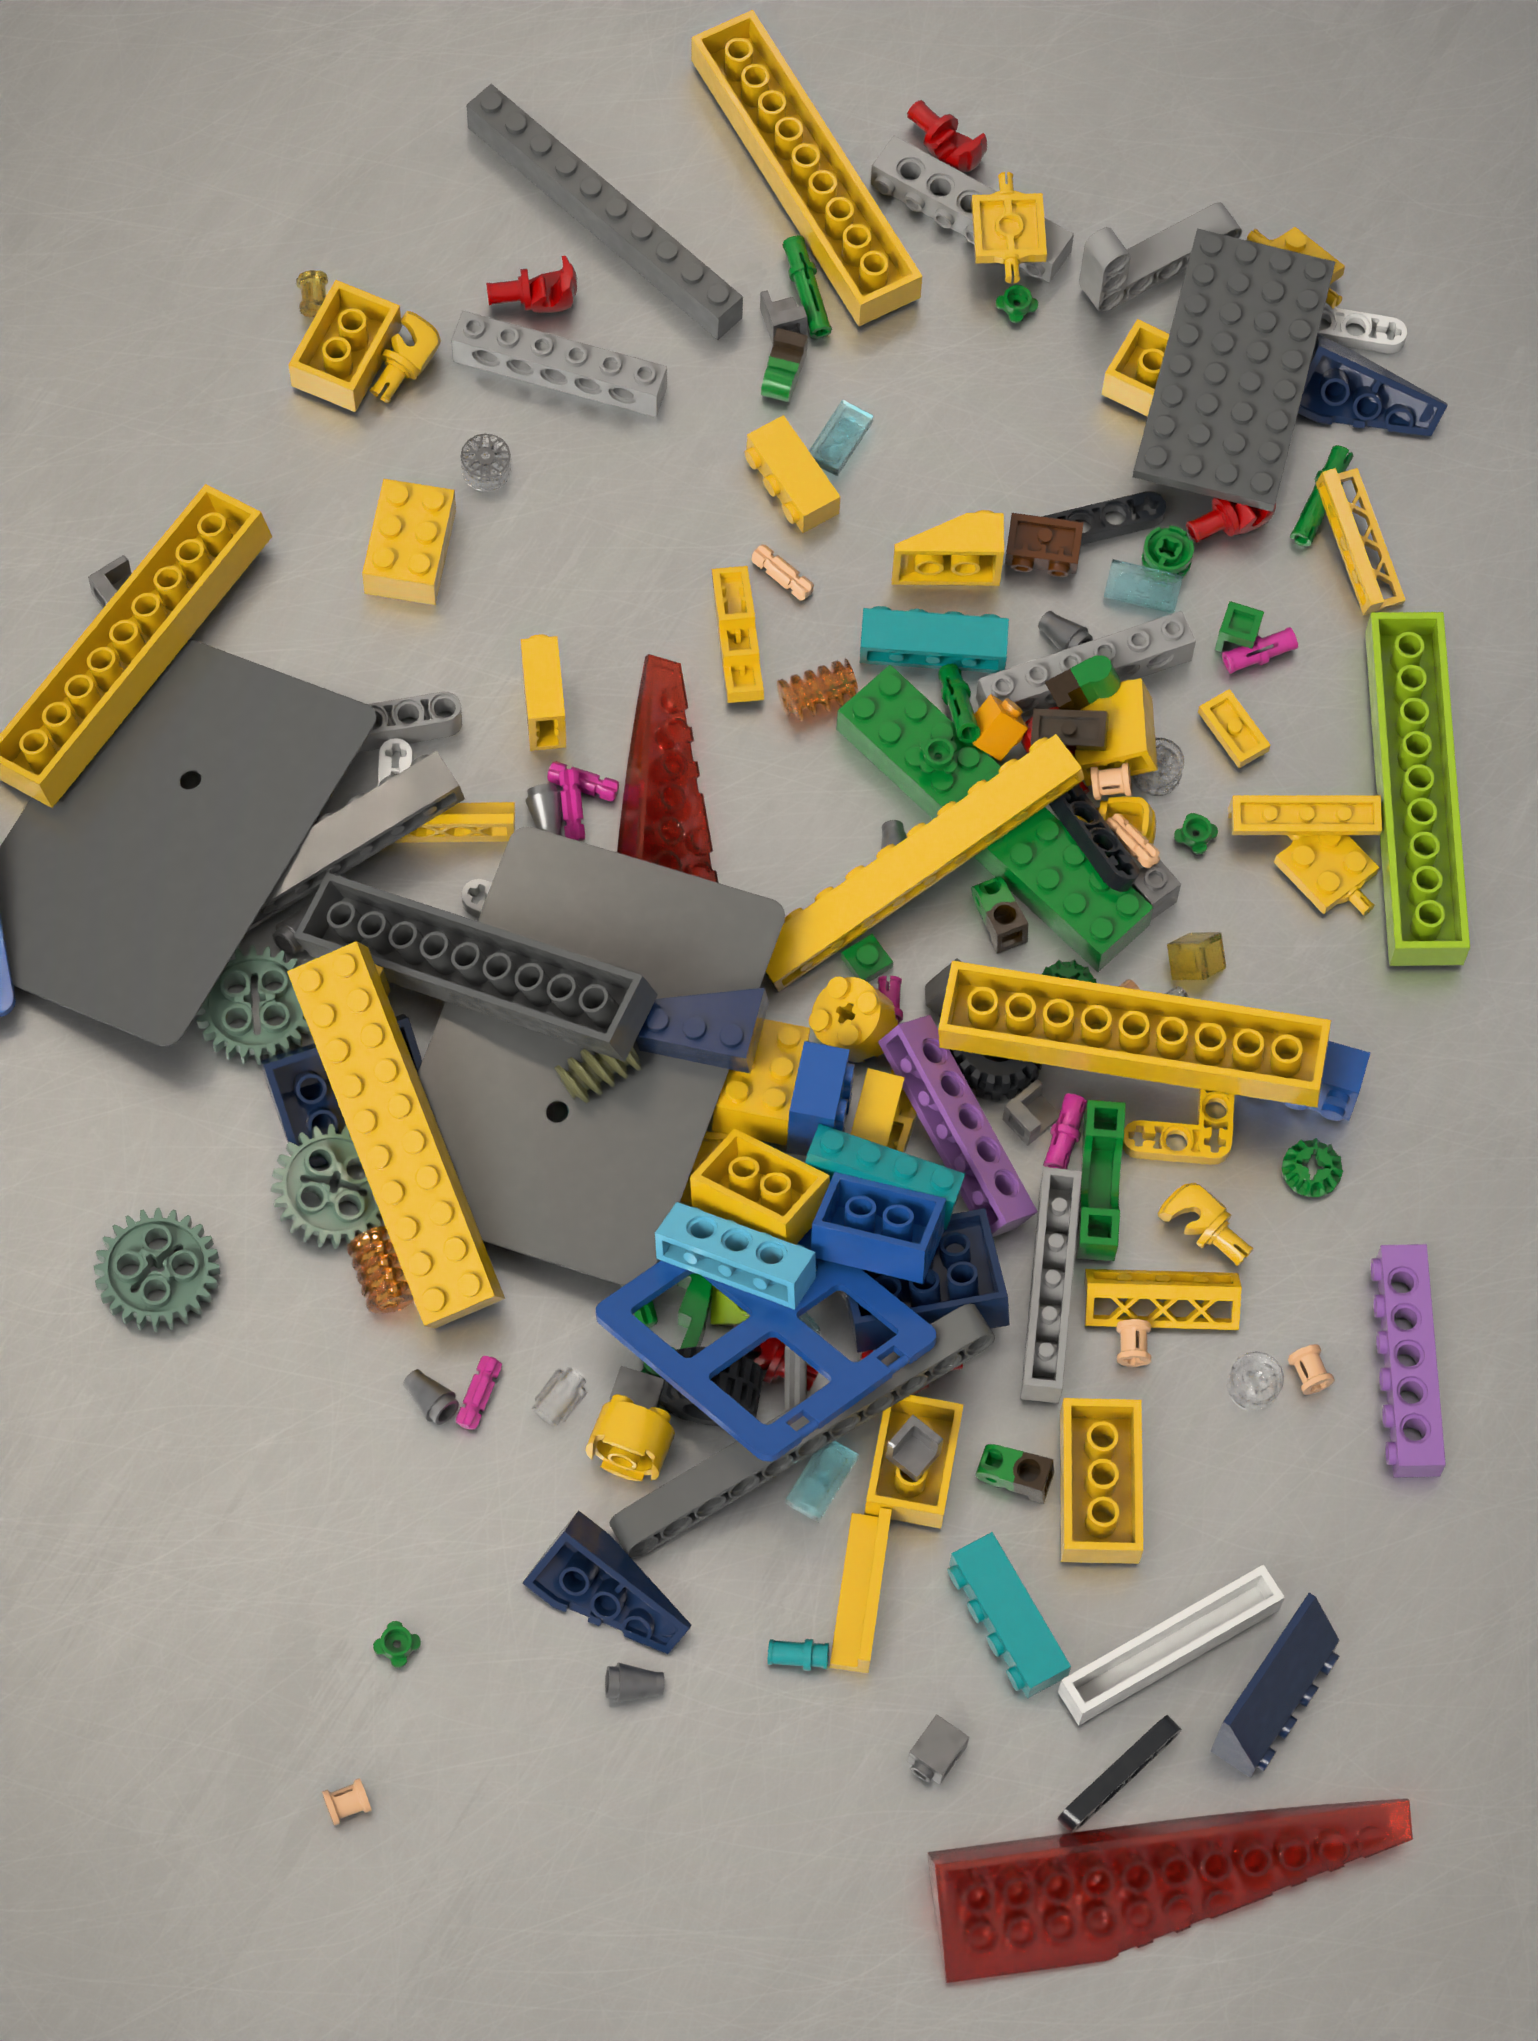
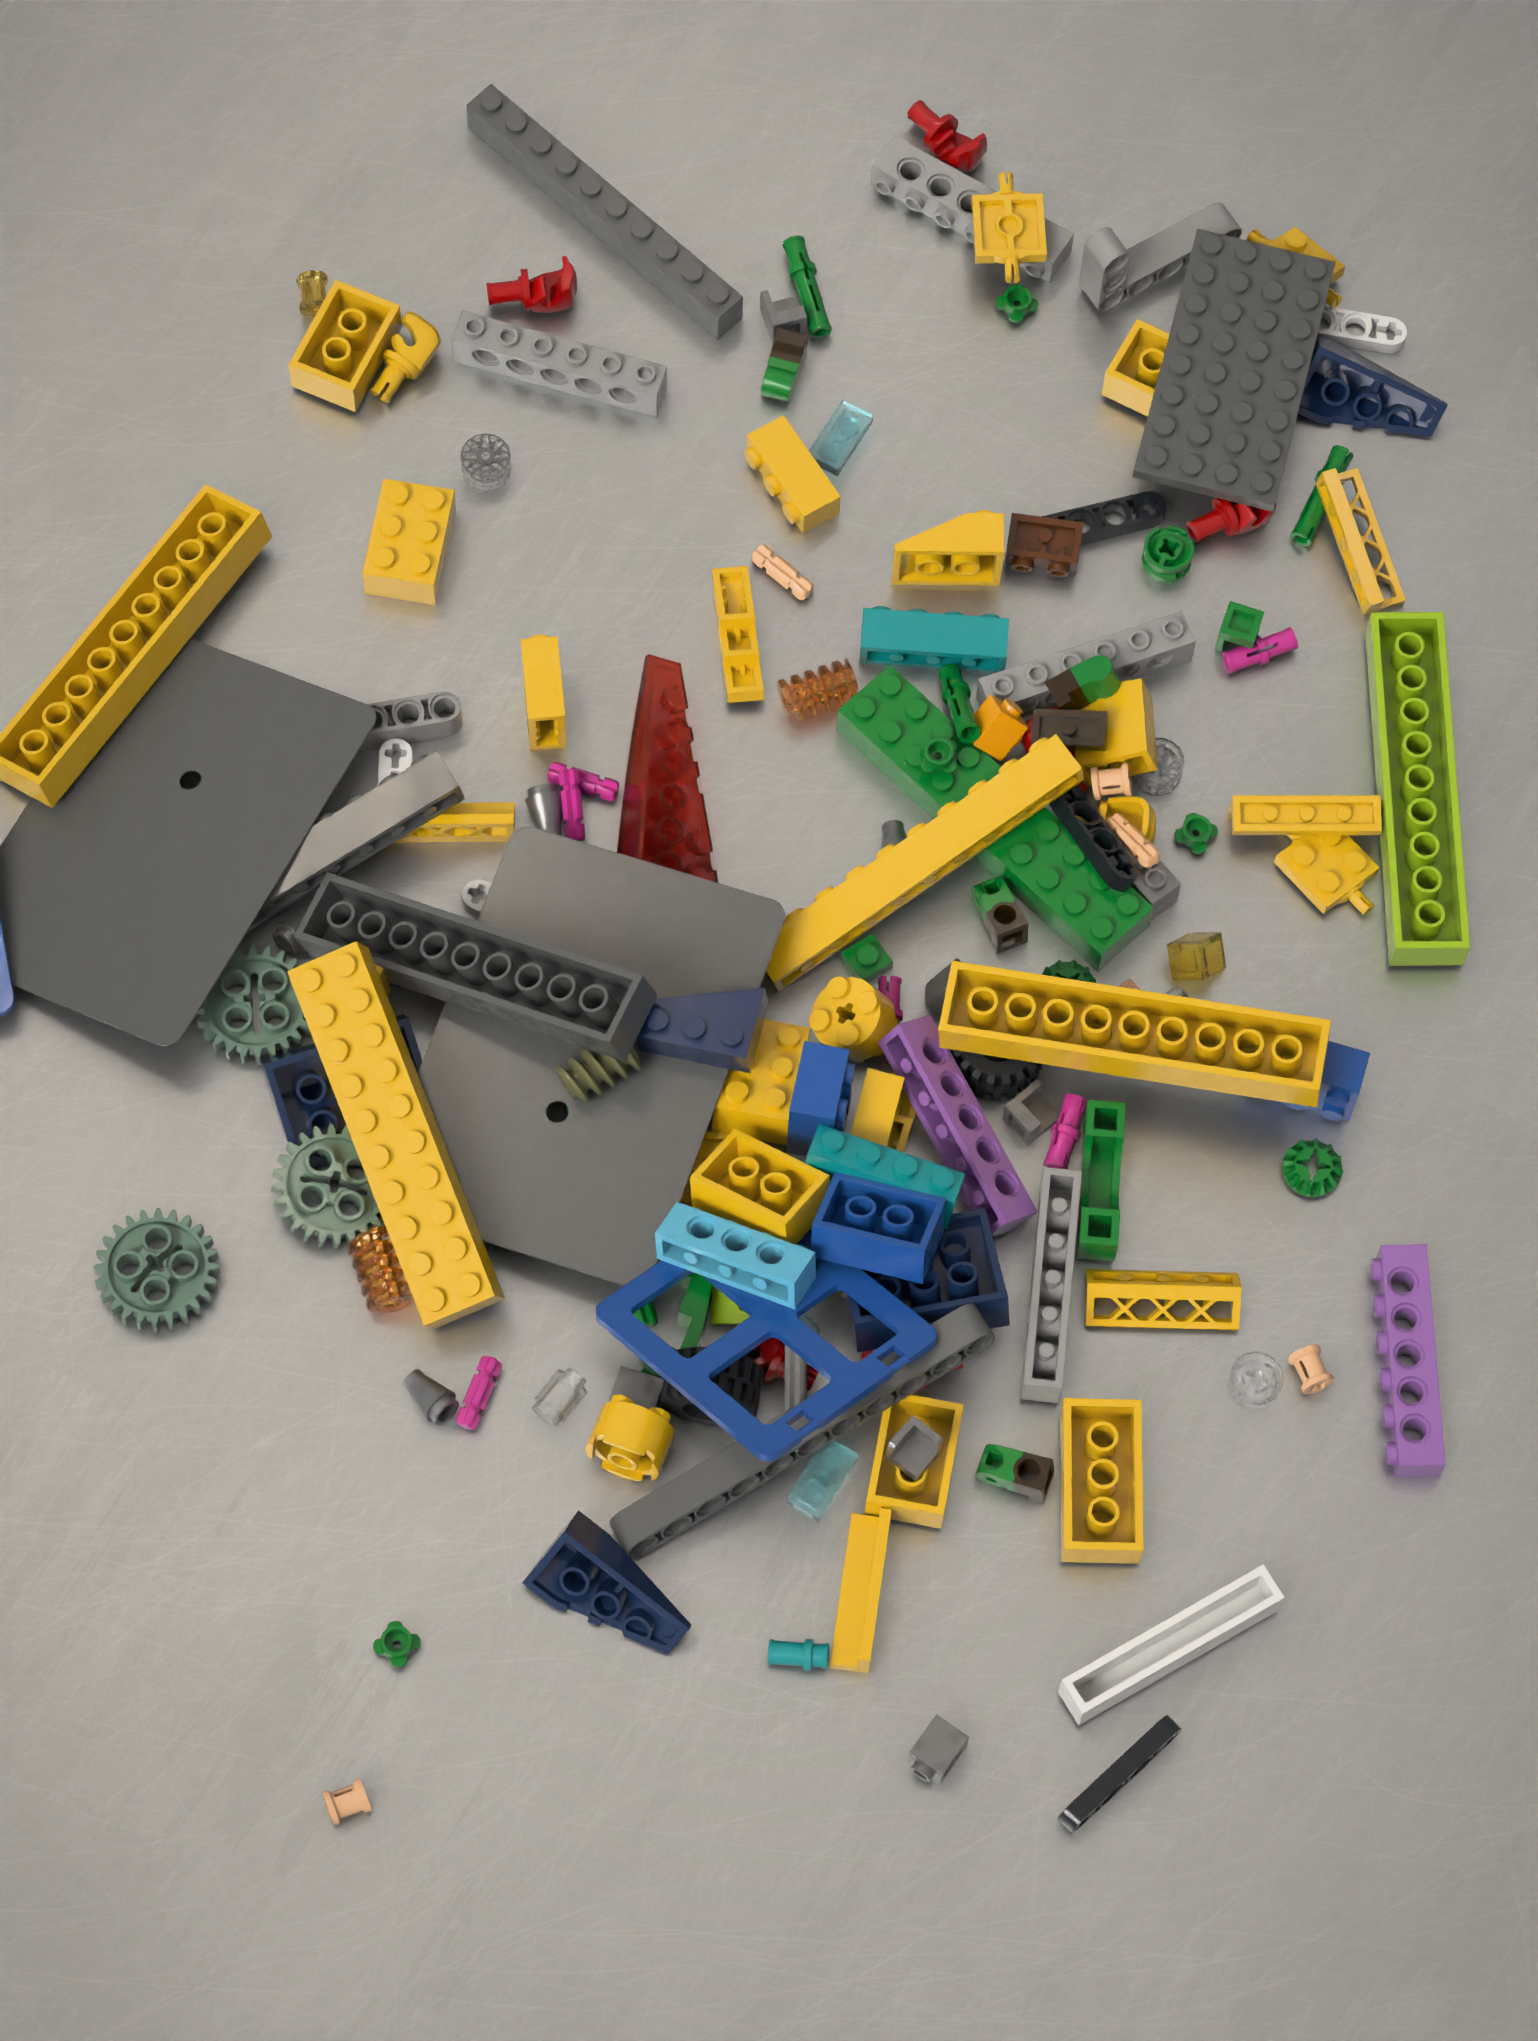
(109, 579): flat silver panel -> none
(631, 1682): flat silver cone -> none
(806, 168): yellow brick -> none
(1009, 1616): teal brick -> none
(1063, 631): flat silver cone -> none
(1123, 1886): clear red wedge -> none
(1133, 1342): light nougat bush -> none
(1143, 586): clear light blue plate -> none
(1195, 1135): yellow beam -> none
(1212, 1222): yellow piece -> none
(1234, 728): yellow plate -> none
(1278, 1689): dark blue slope -> none

